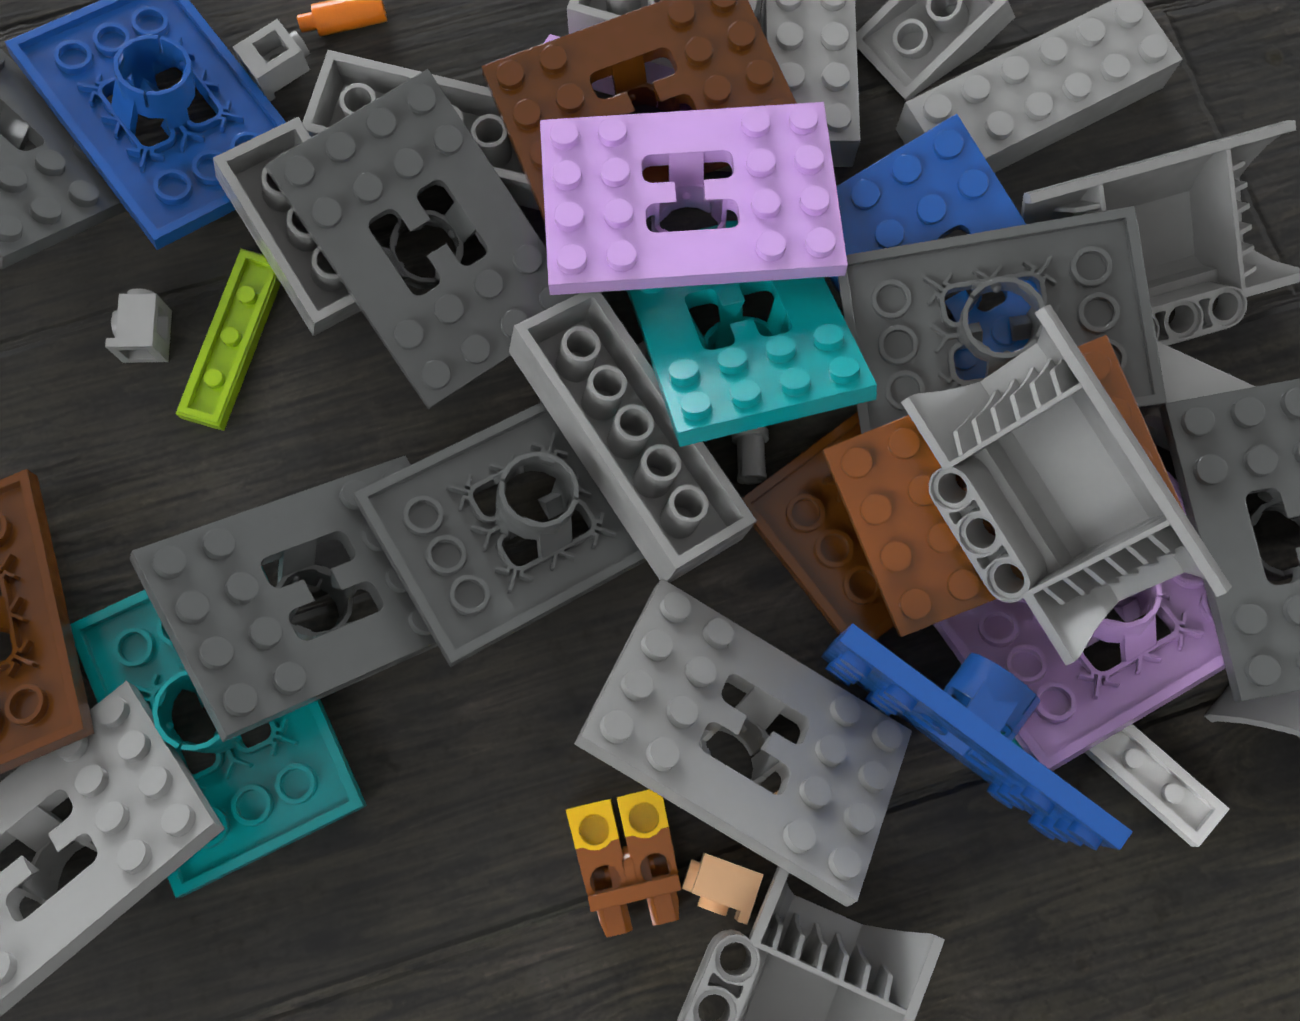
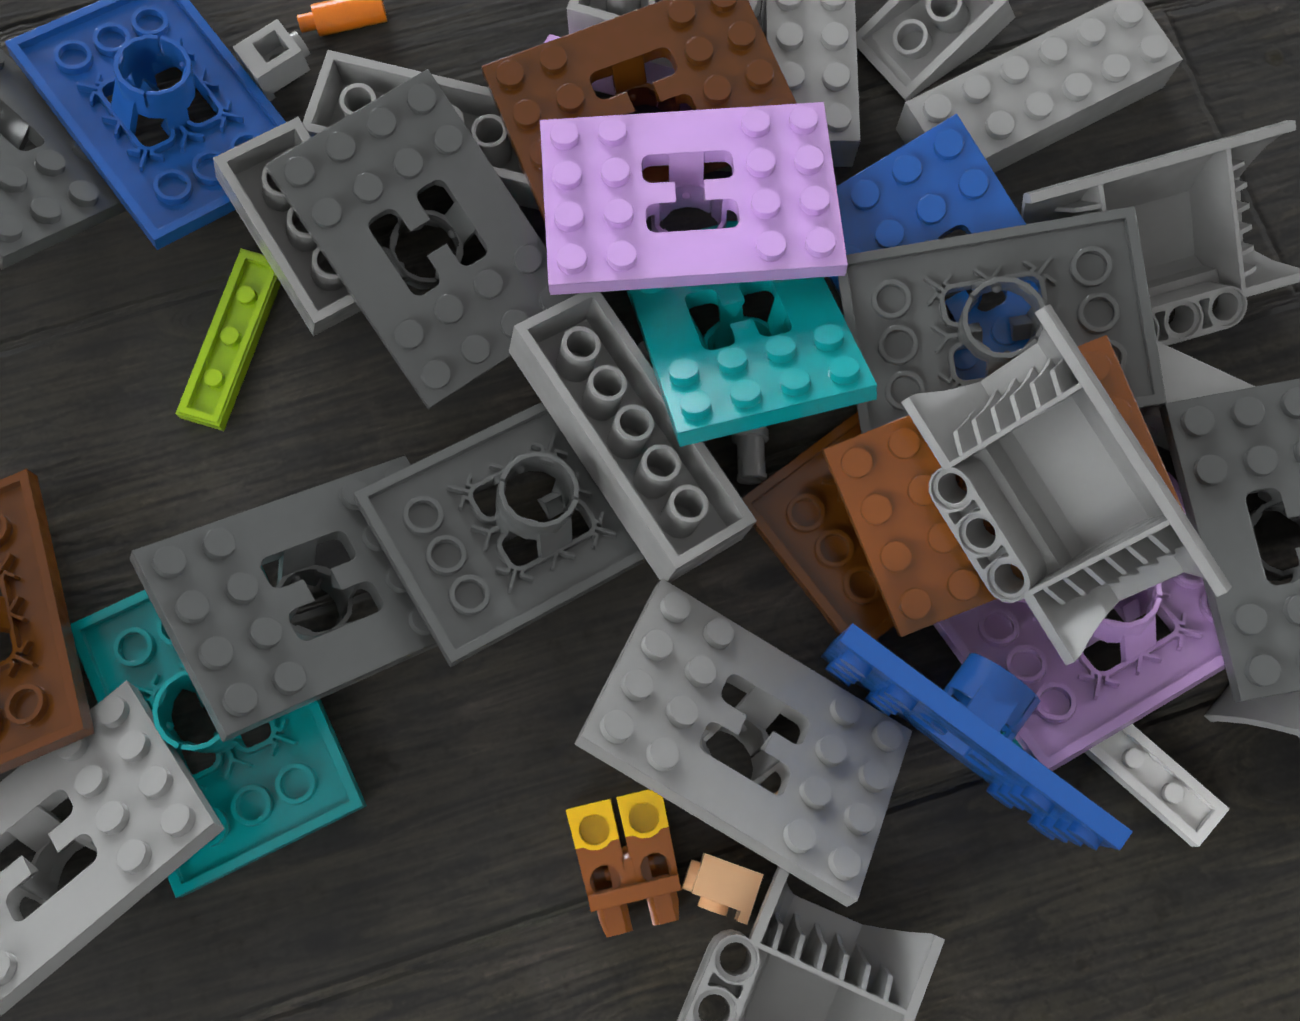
(140, 328): light grey brick -> none

